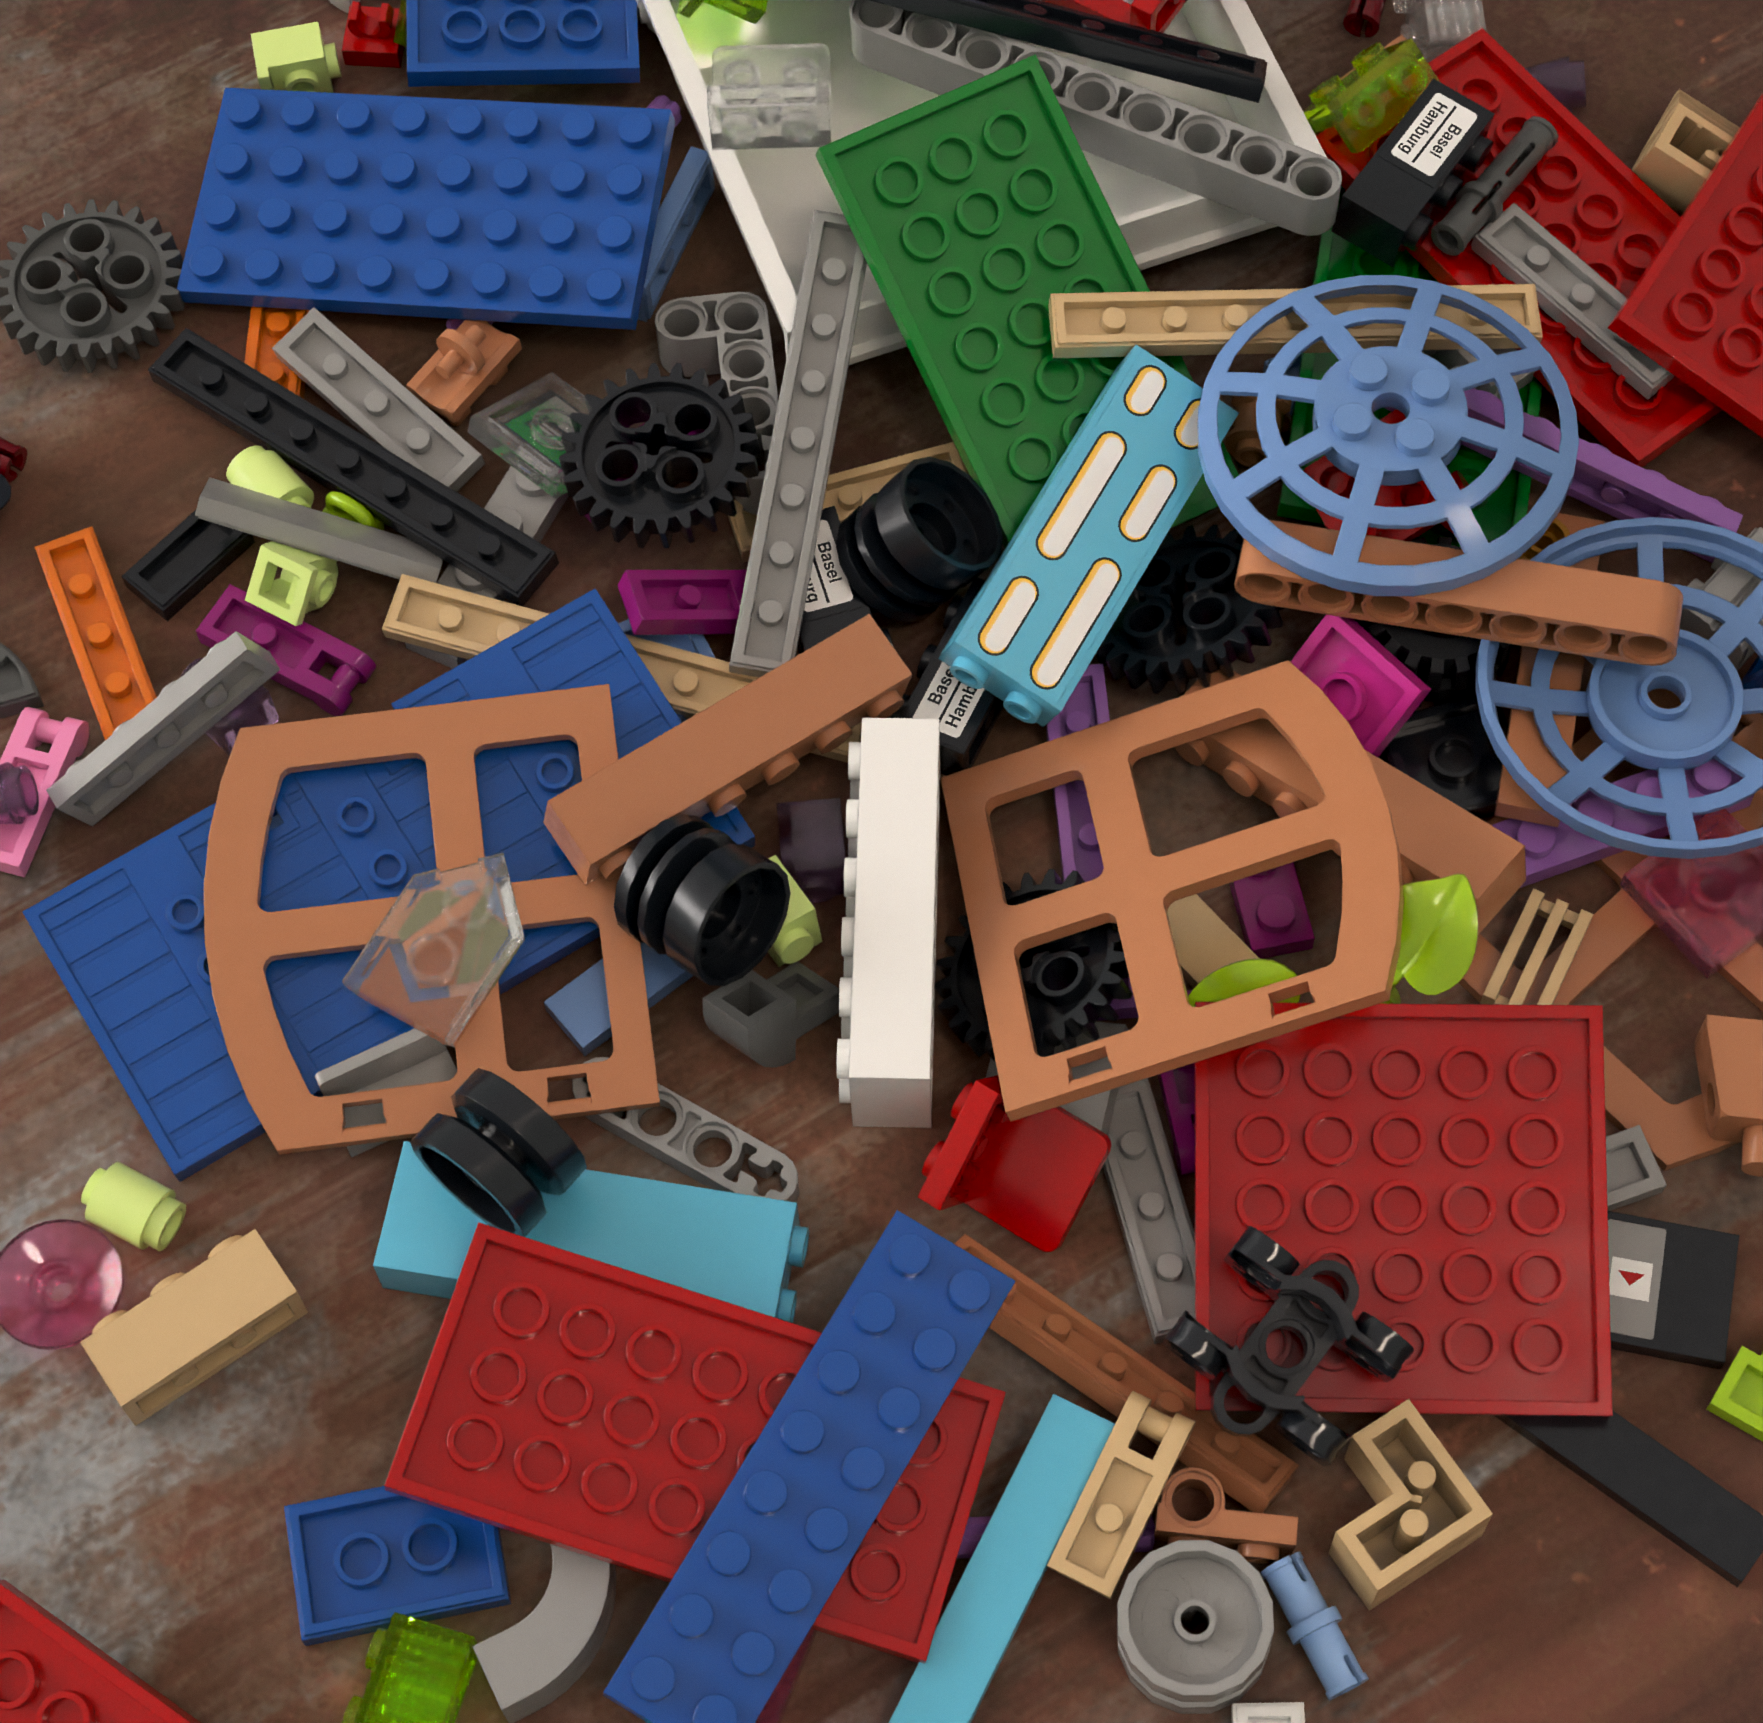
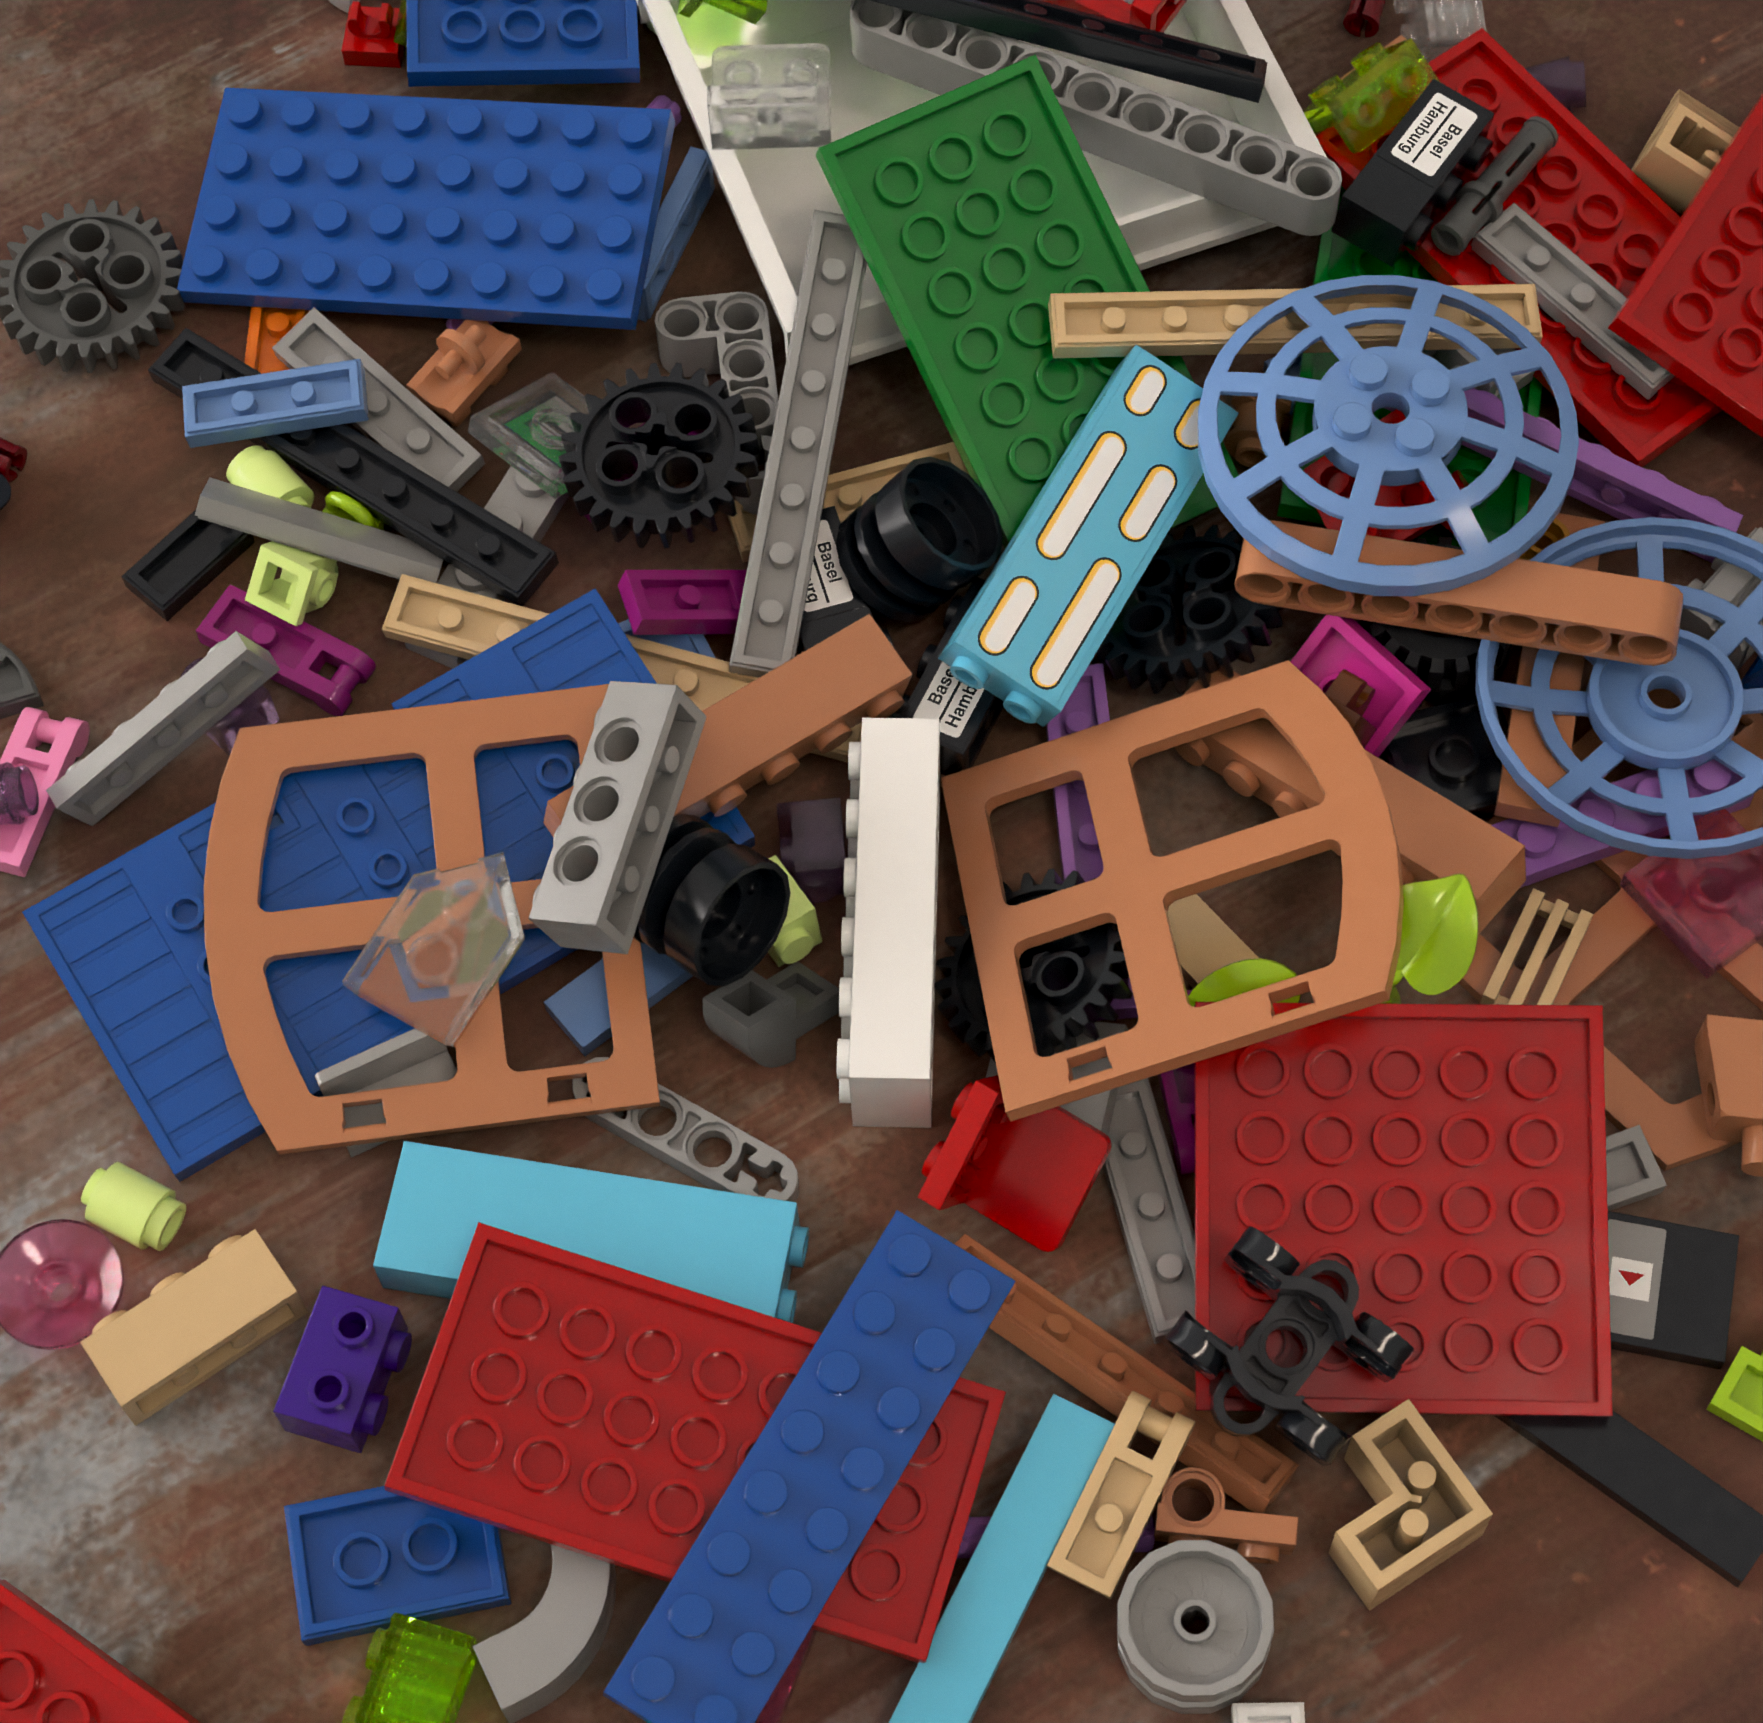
(96, 627): orange tile -> none
(275, 403): none -> medium blue tile
(295, 59): yellowish green brick -> none
(343, 1370): none -> dark purple brick
(499, 1153): black wheel -> none
(618, 817): none -> light grey brick
(1273, 912): magenta plate -> none
(1314, 1625): light blue pin -> none
(1351, 698): none -> reddish brown tile

